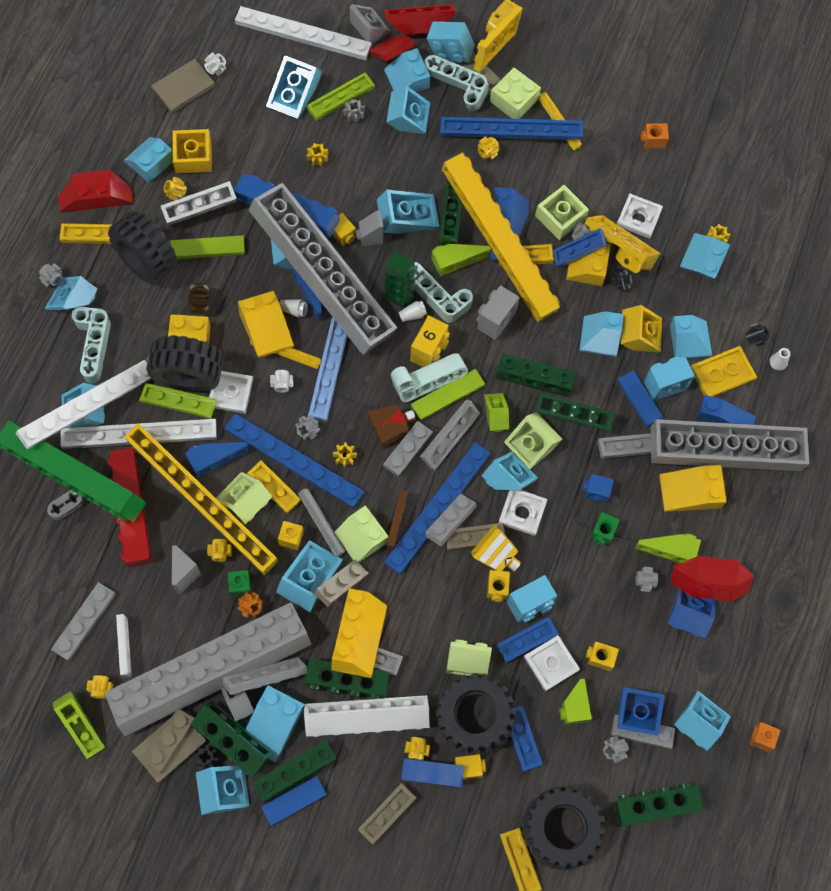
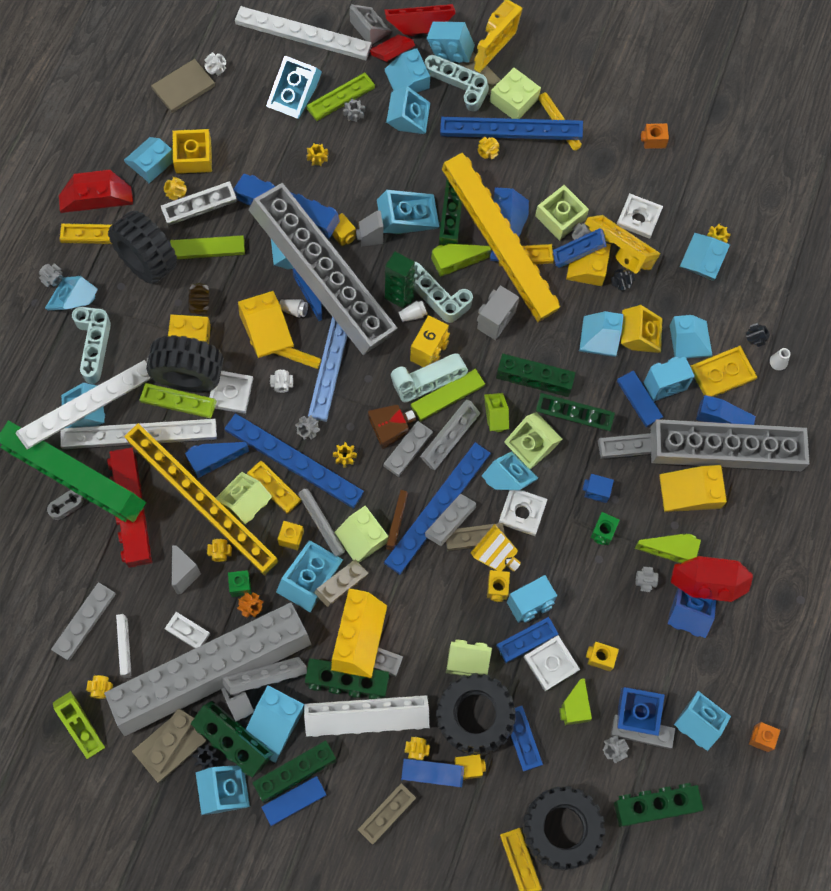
(187, 631): none -> white plate

